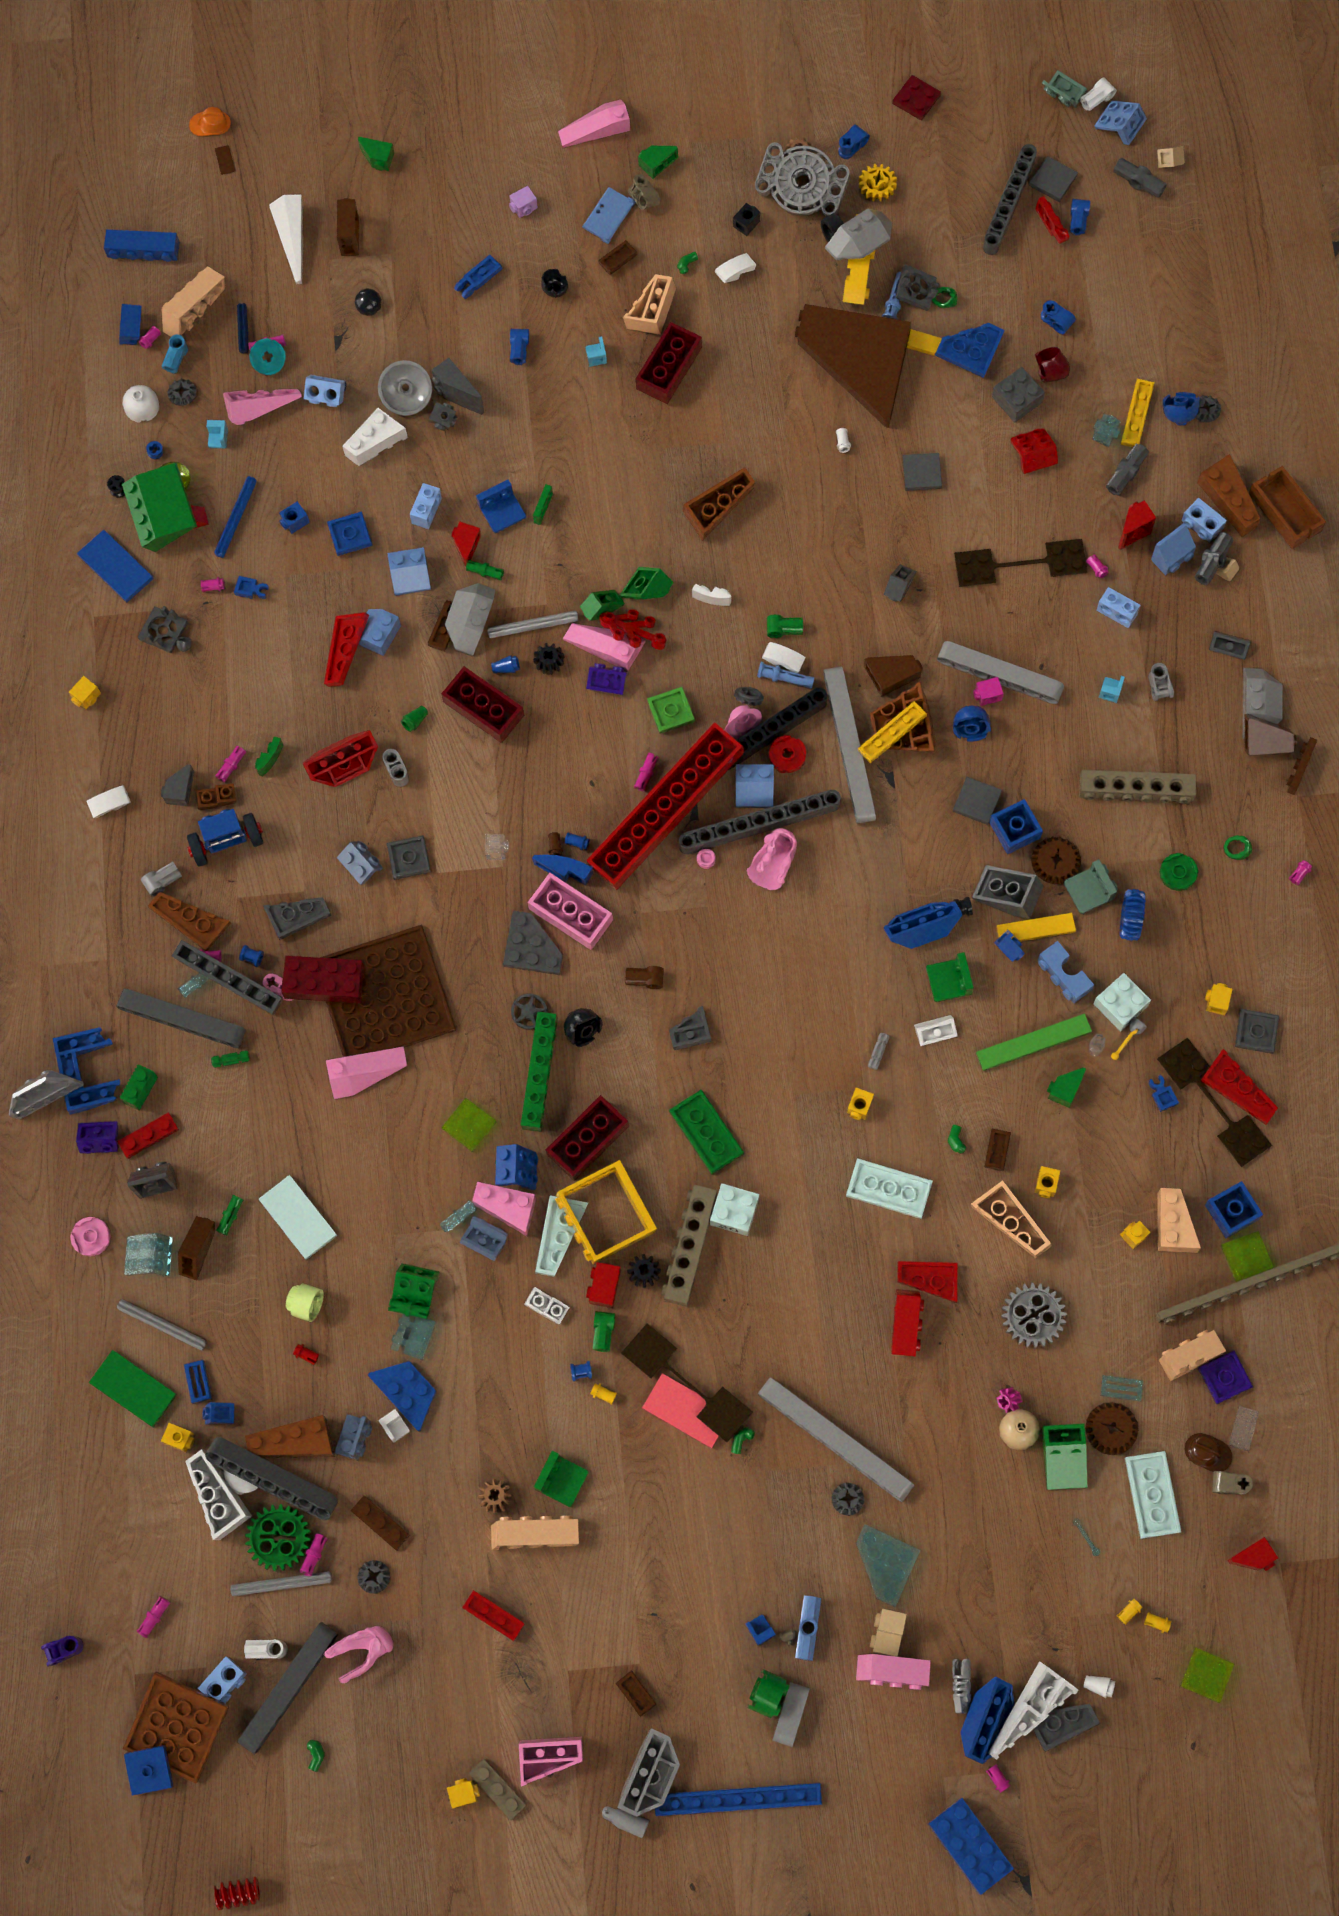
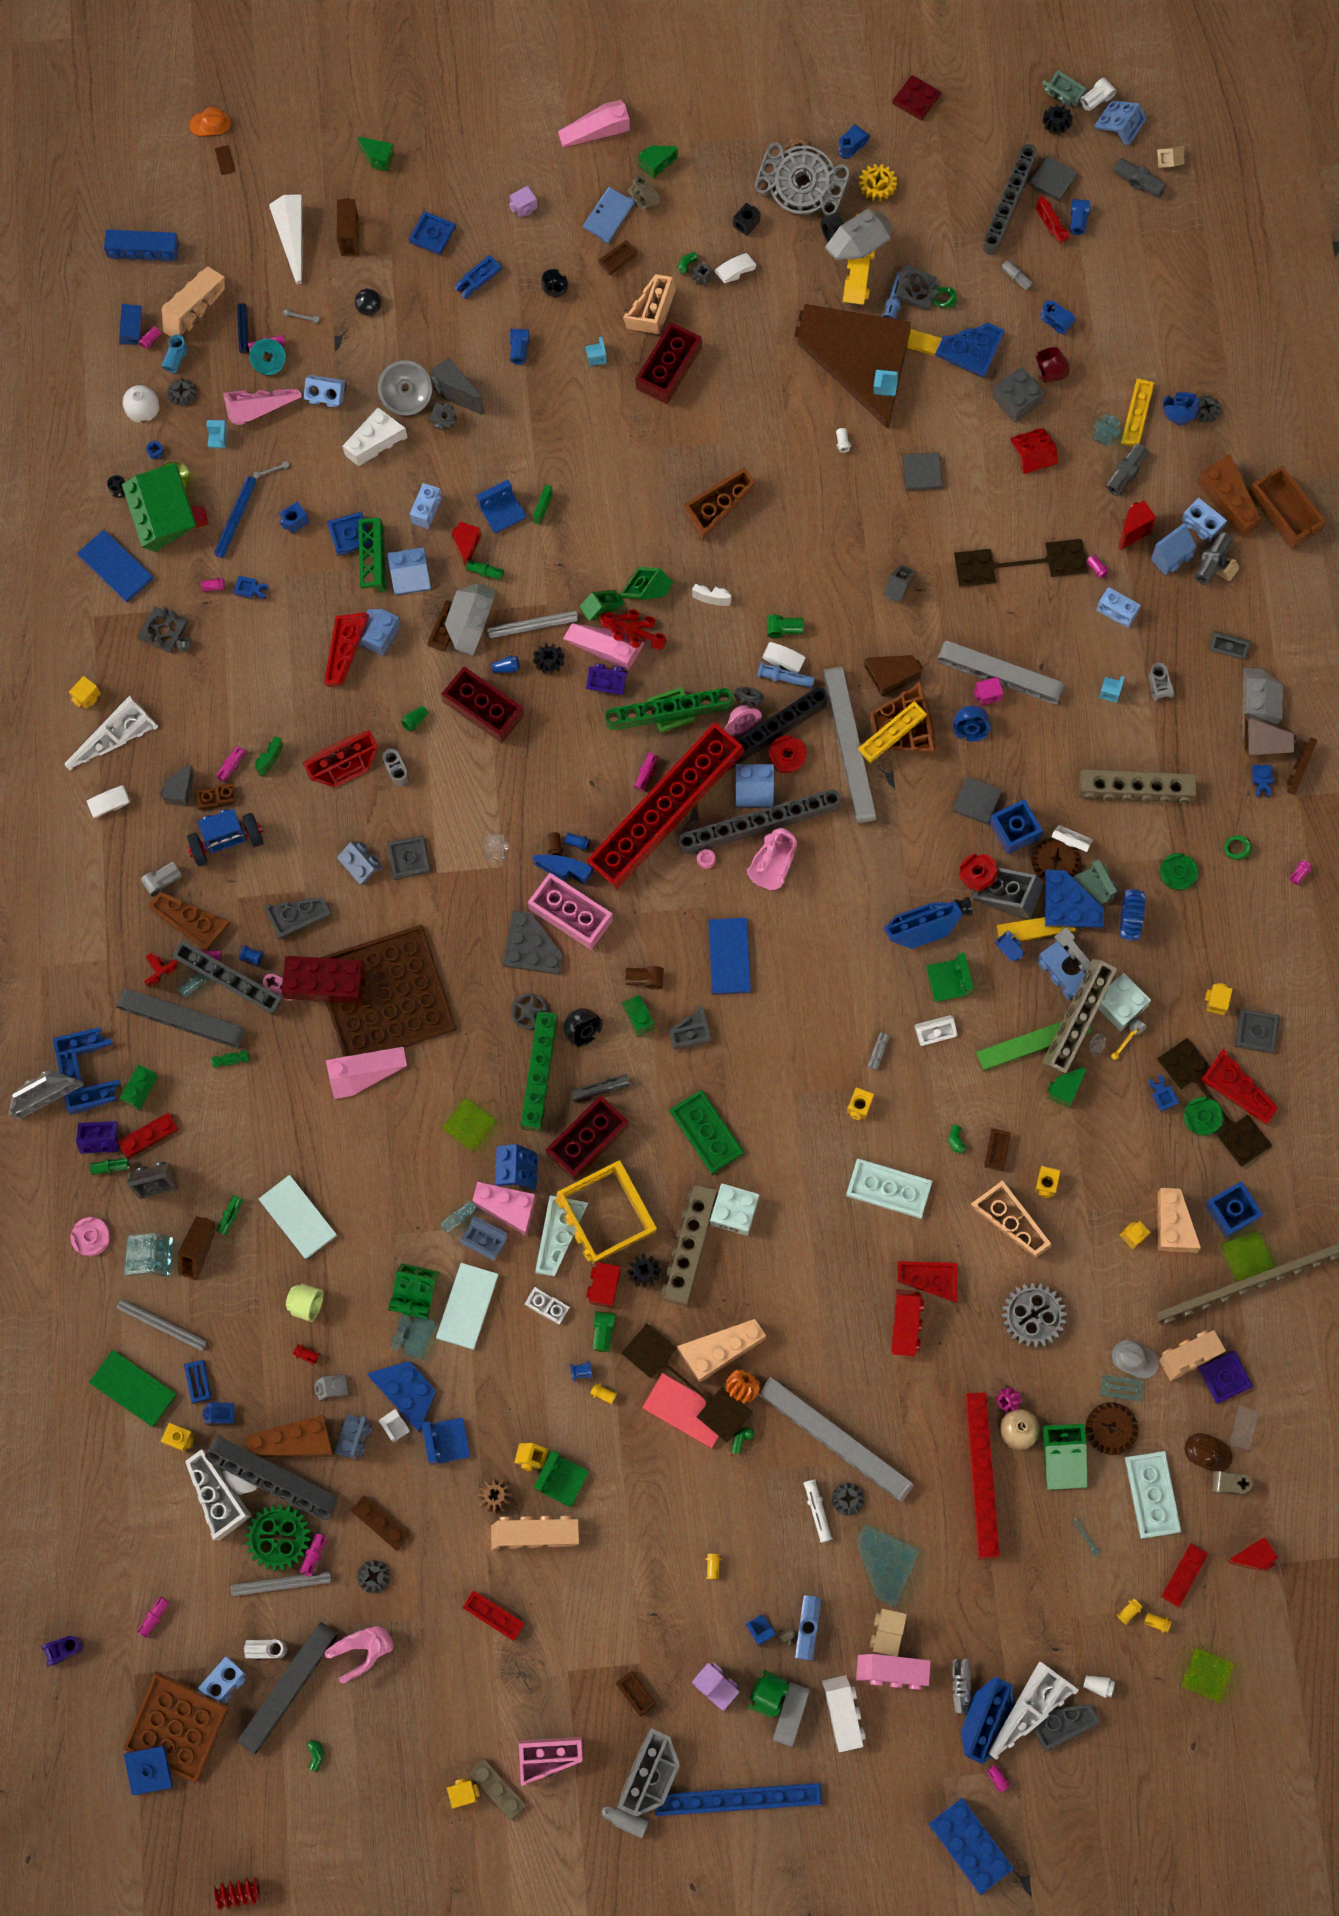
(109, 1166): none -> green axle
(122, 725): none -> white wedge
(156, 963): none -> red bracket
(285, 465): none -> light grey hinge
(315, 319): none -> light grey hinge
(331, 1386): none -> light grey bracket
(379, 554): none -> green fence
(432, 233): none -> blue plate
(445, 1441): none -> blue bracket
(467, 1306): none -> light aqua tile
(531, 1456): none -> yellow brick
(608, 1085): none -> dark grey pin
(638, 1015): none -> green slope
(675, 702): none -> green beam
(702, 274): none -> dark grey gear
(713, 1562): none -> yellow pin
(715, 1686): none -> lavender brick
(719, 1349): none -> light nougat wedge
(729, 956): none -> blue tile
(742, 1386): none -> orange gear
(818, 1512): none -> white pin
(844, 1713): none -> white wedge
(885, 383): none -> medium azure panel
(981, 1476): none -> red brick
(982, 880): none -> red plate
(1017, 275): none -> light grey axle
(1057, 119): none -> black gear
(1066, 939): none -> light grey plate
(1069, 903): none -> blue plate
(1072, 838): none -> white plate
(1079, 1016): none -> dark tan brick
(1135, 1359): none -> light grey piece
(1184, 1575): none -> red plate
(1203, 1116): none -> green tile
(1262, 777): none -> blue plate

